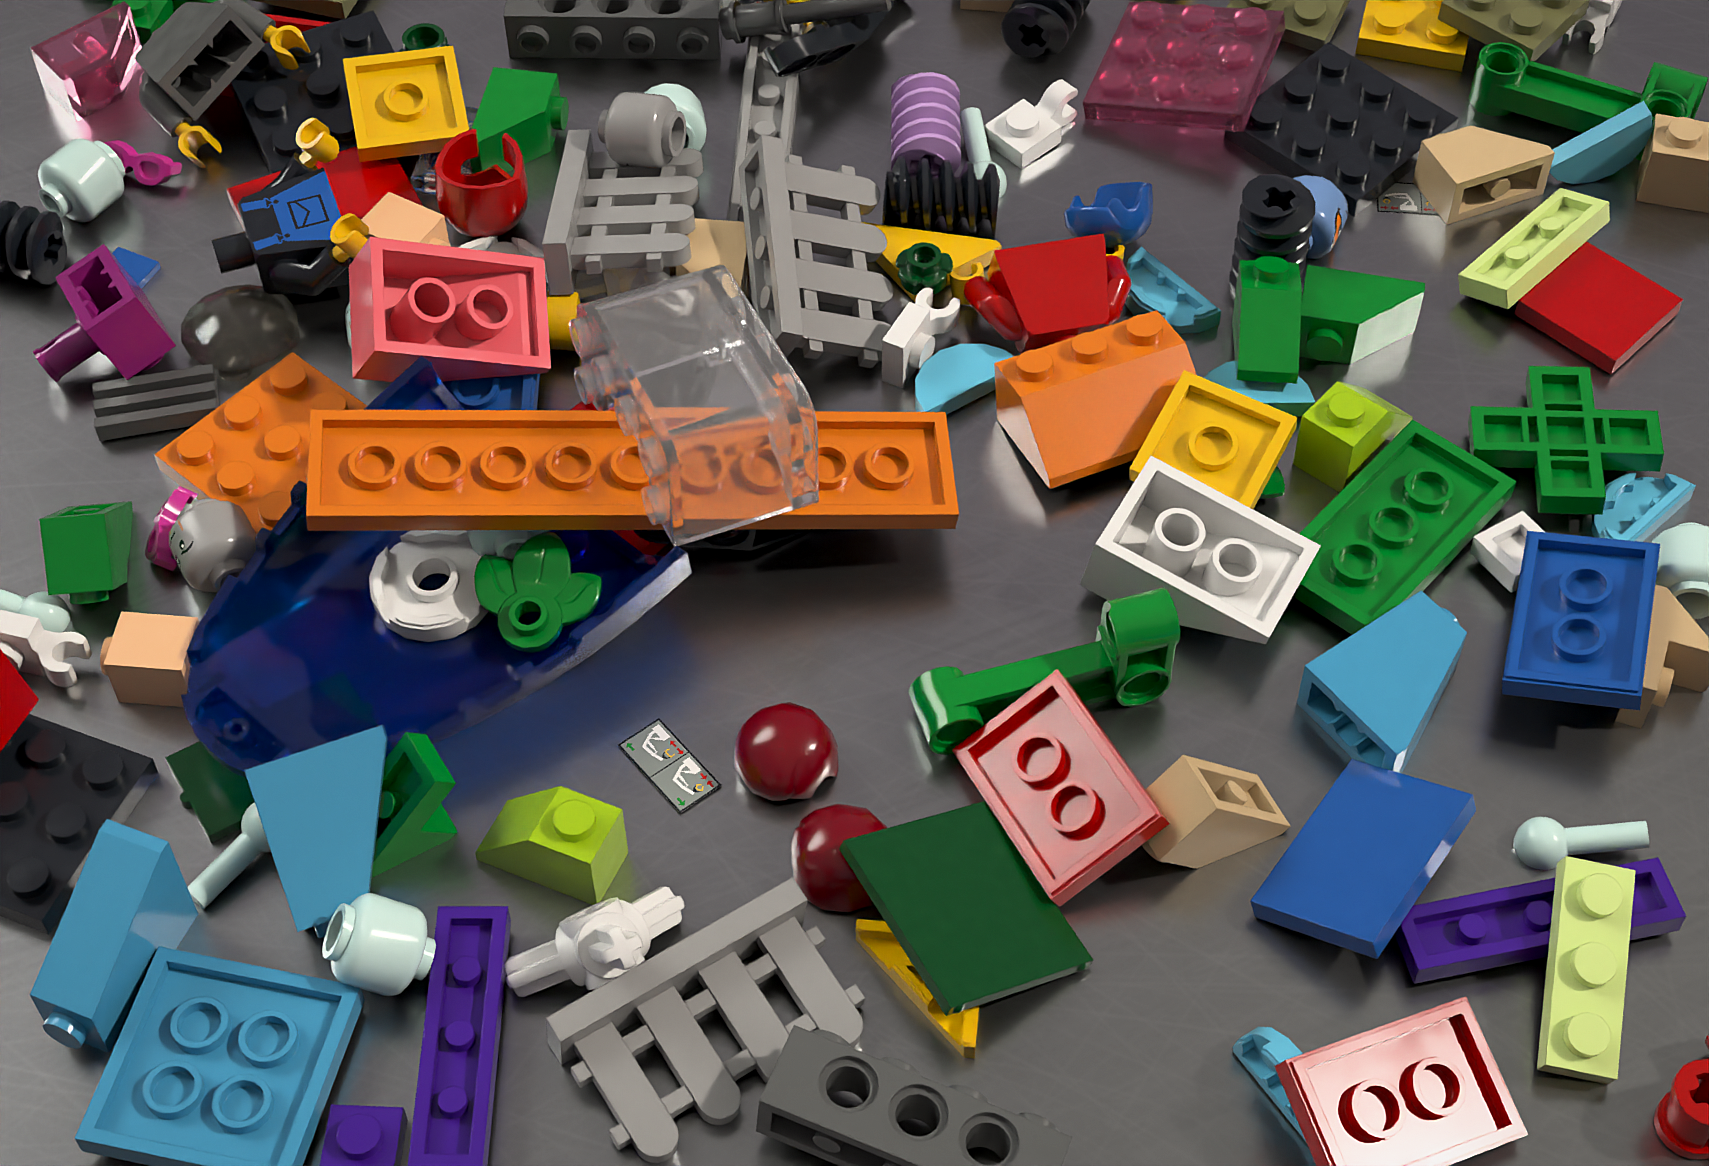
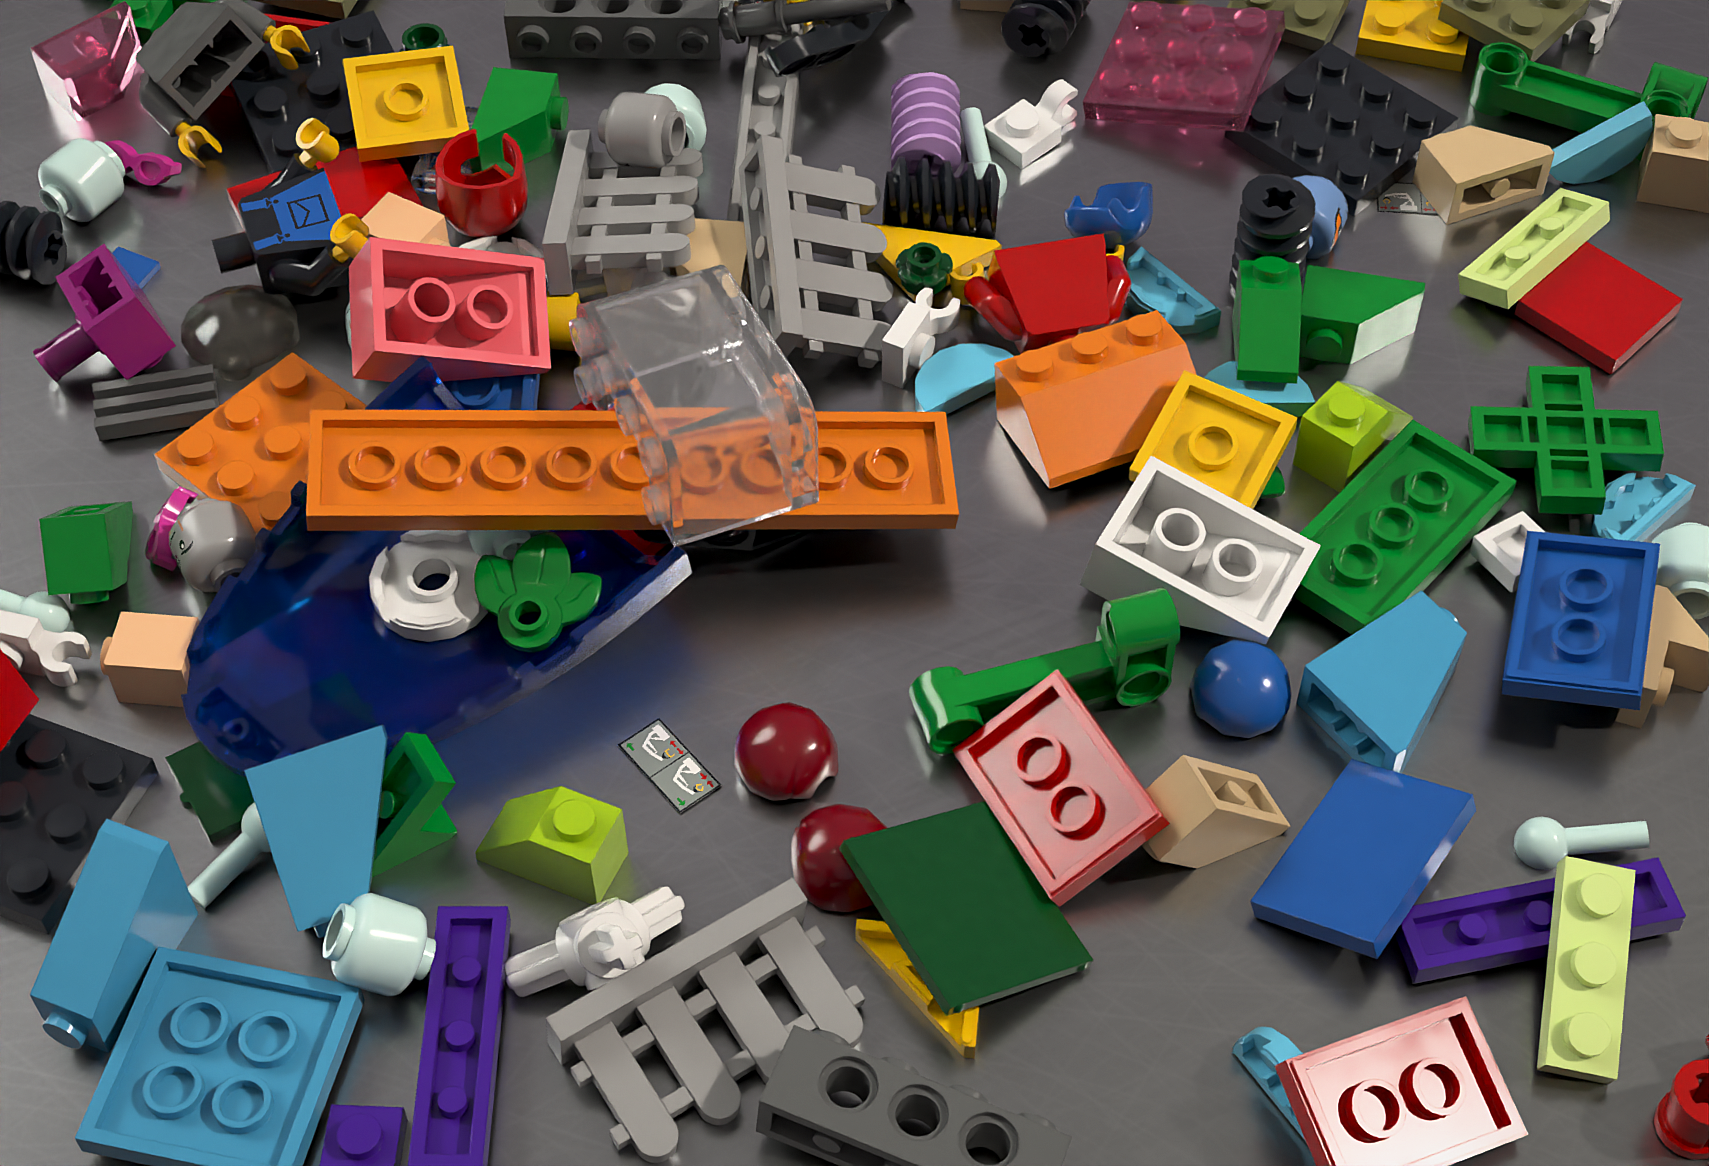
(1241, 689): none -> blue hair

